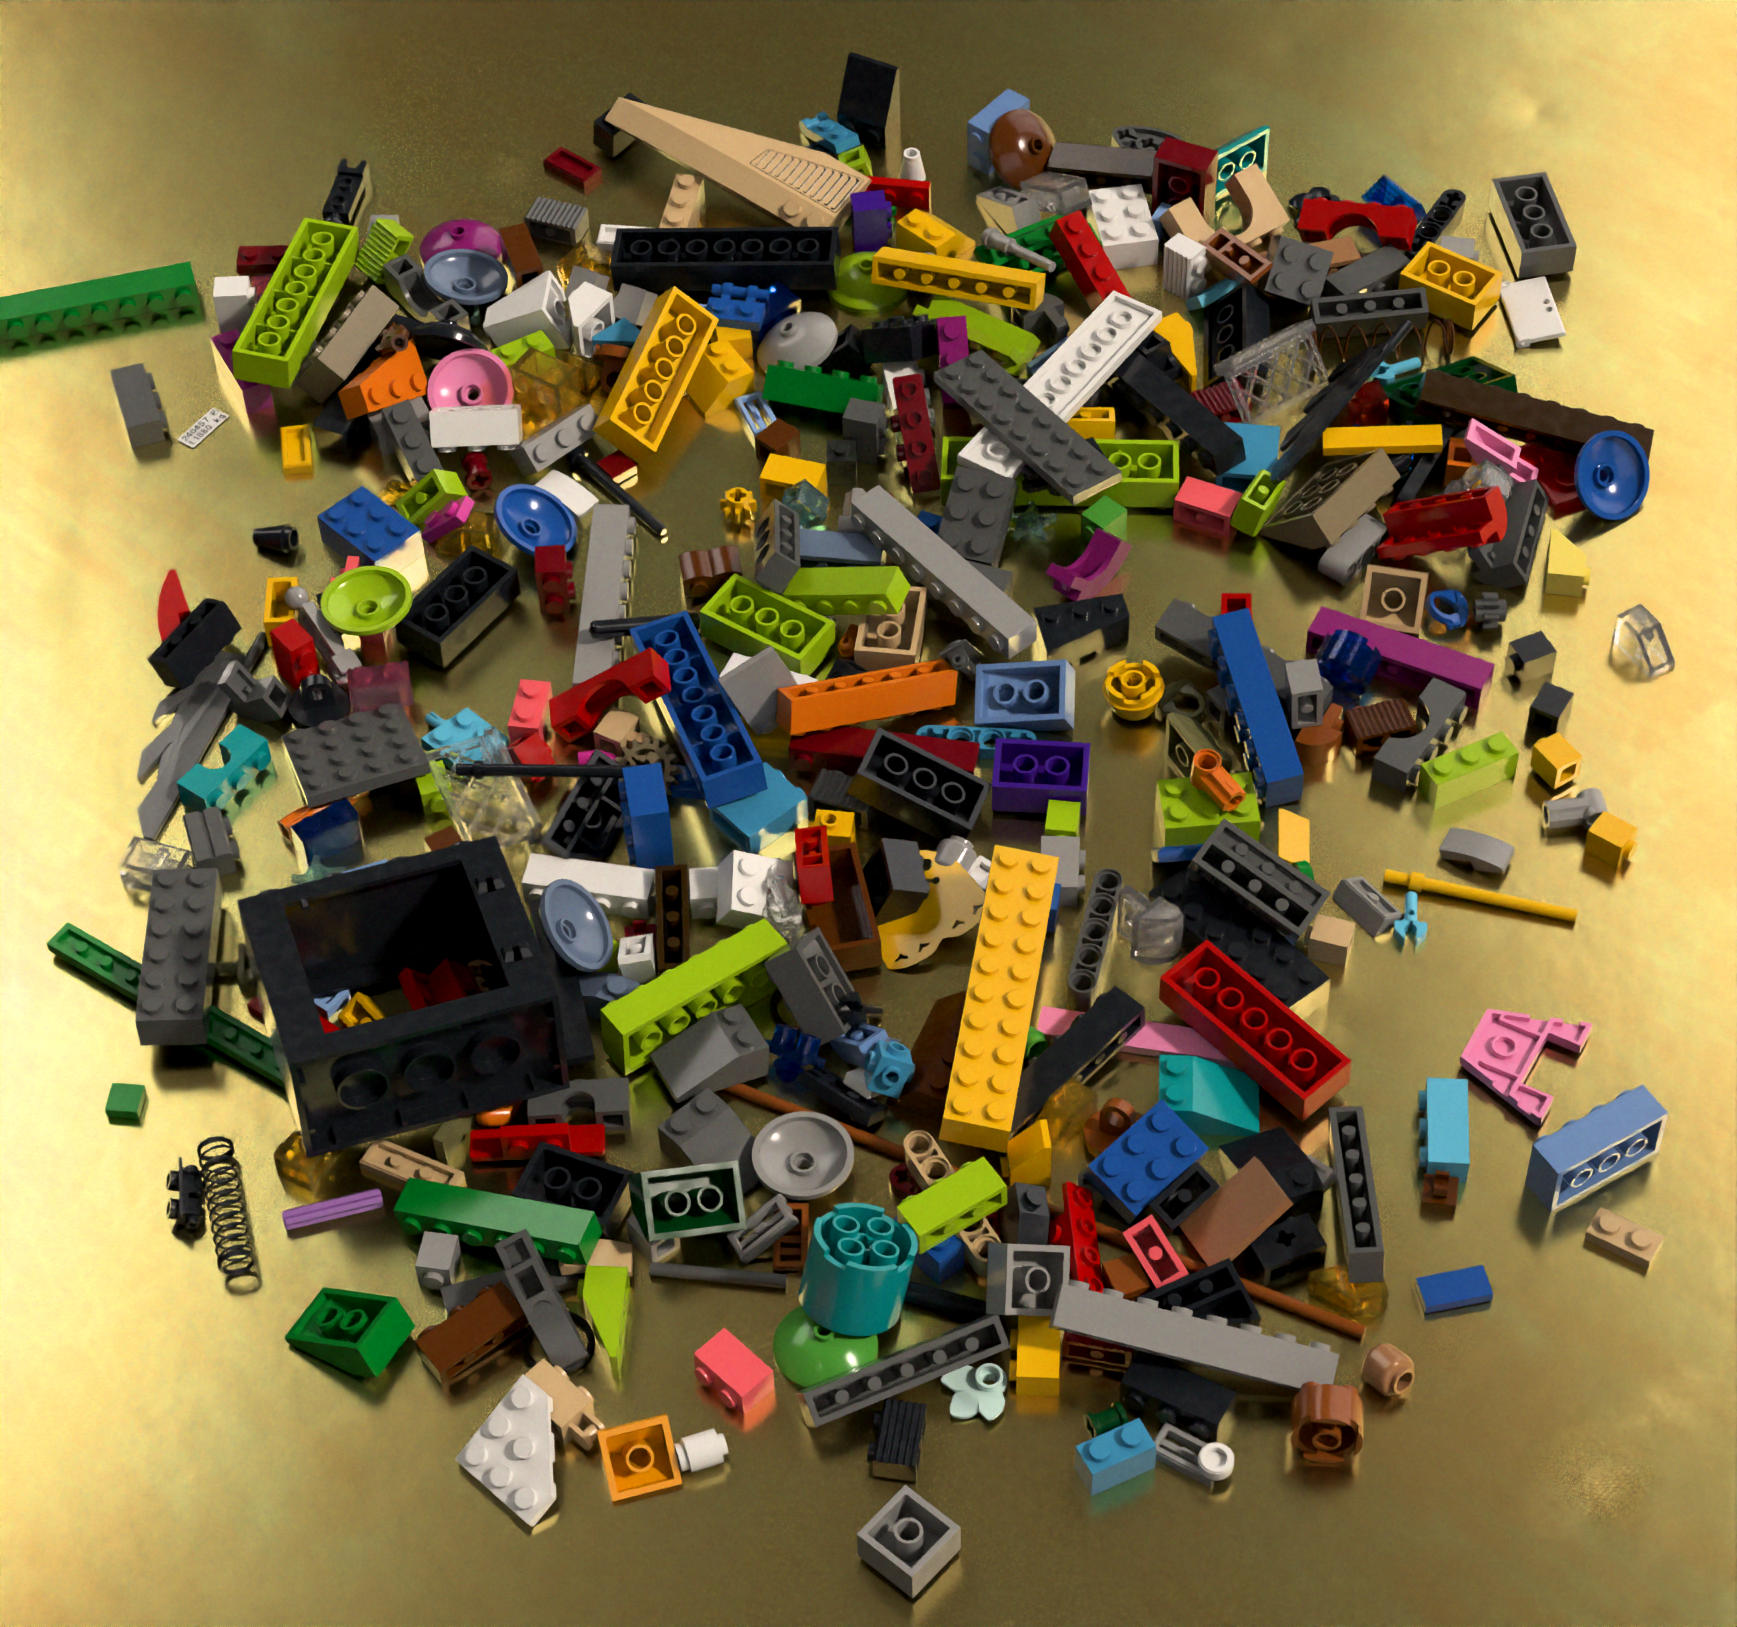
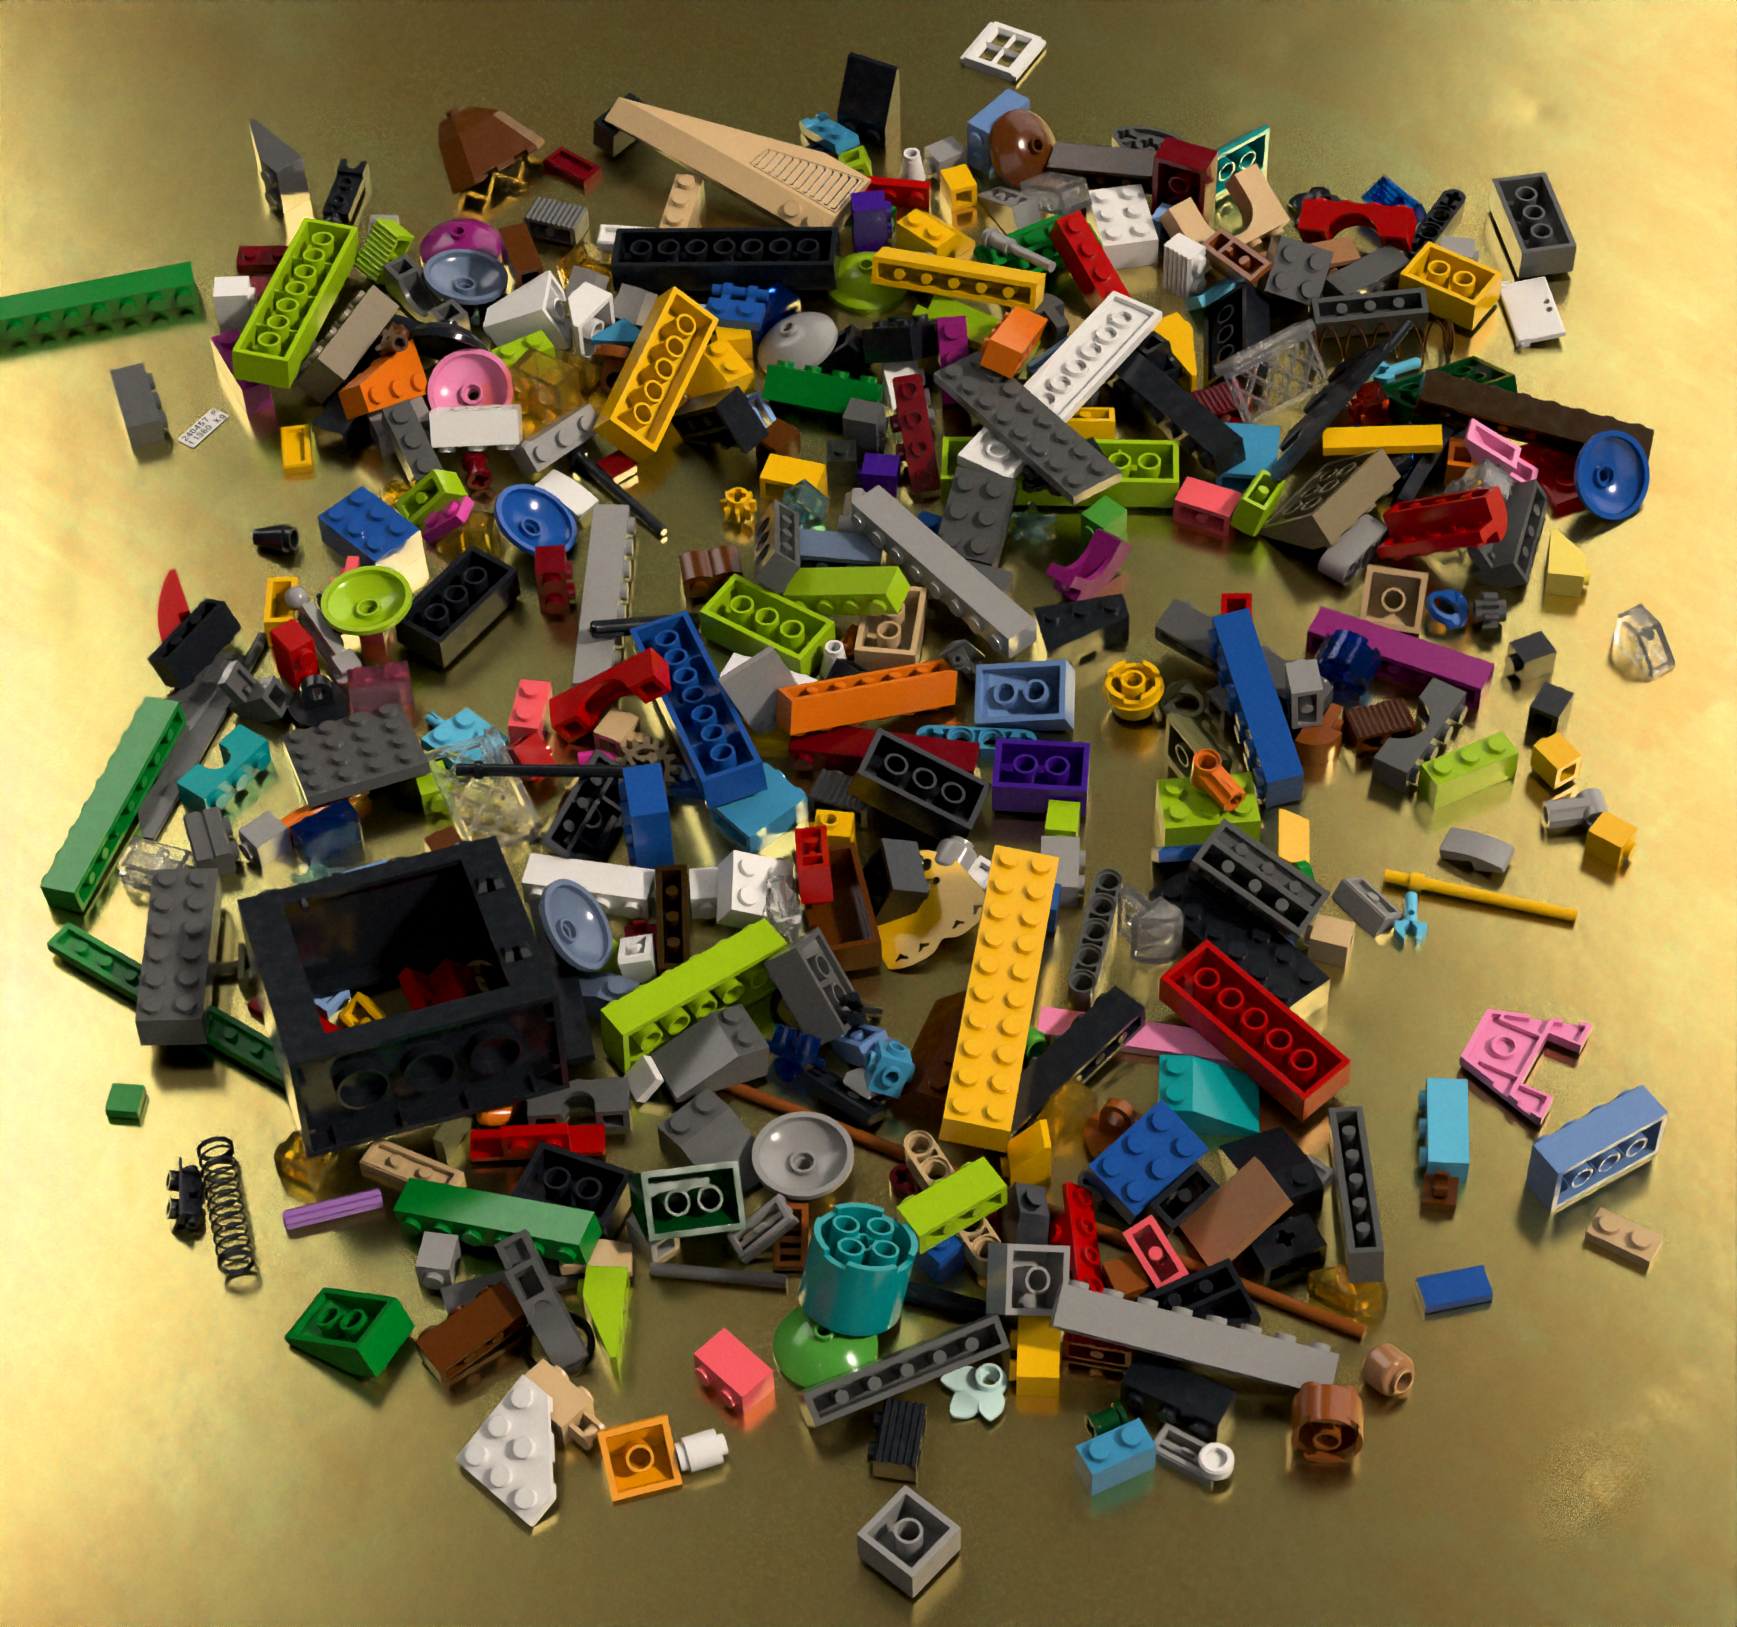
(113, 804): none -> brick
(264, 839): none -> light grey brick
(280, 169): none -> dark grey slope
(479, 142): none -> reddish brown brick
(644, 1078): none -> white tile
(720, 419): none -> black wedge
(833, 650): none -> white cone
(879, 470): none -> dark purple brick
(943, 155): none -> light grey brick
(958, 187): none -> yellow brick
(1012, 341): none -> orange brick
(1022, 60): none -> white piece

